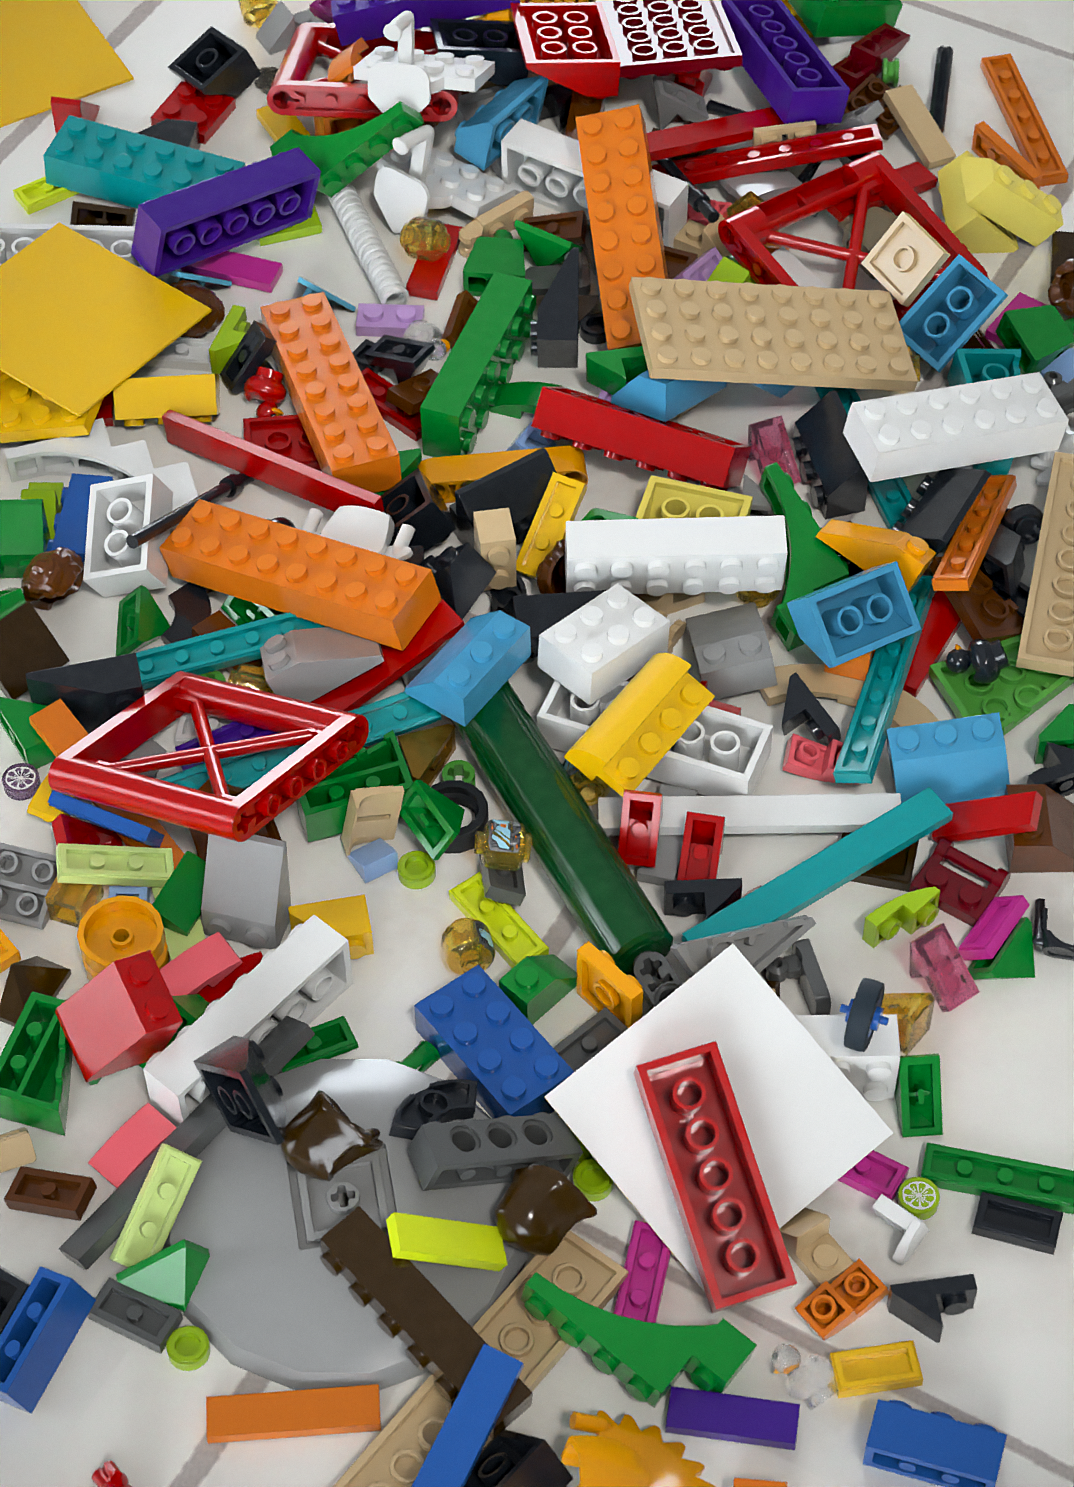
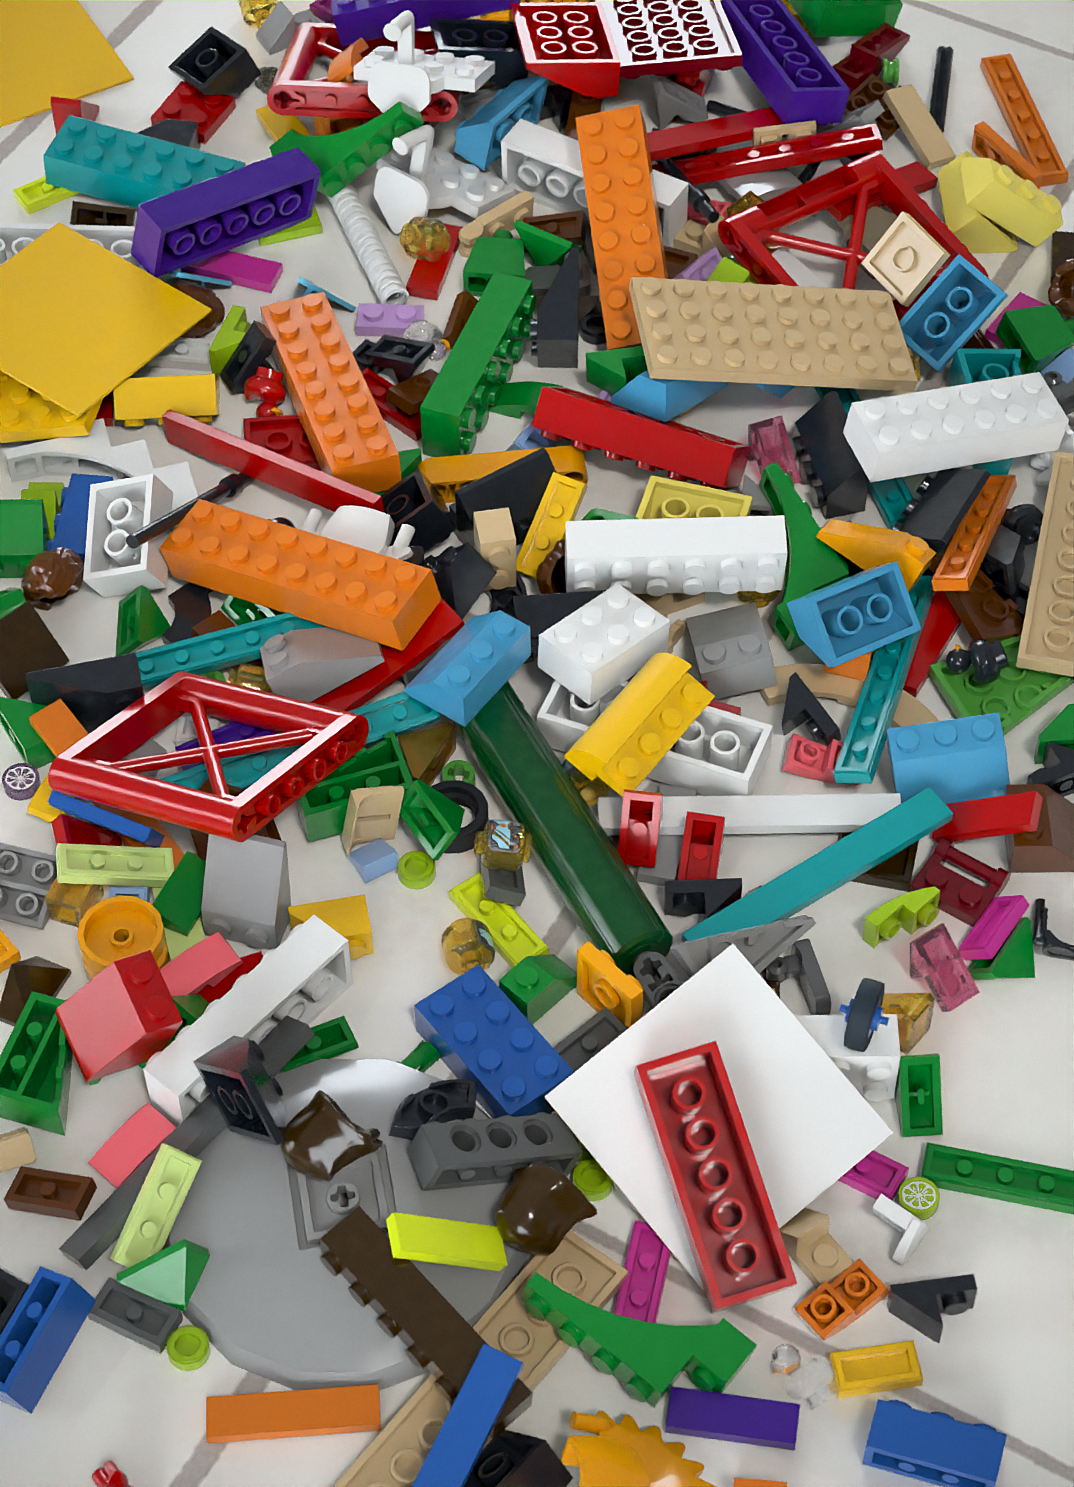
(1017, 1223): black tile -> none

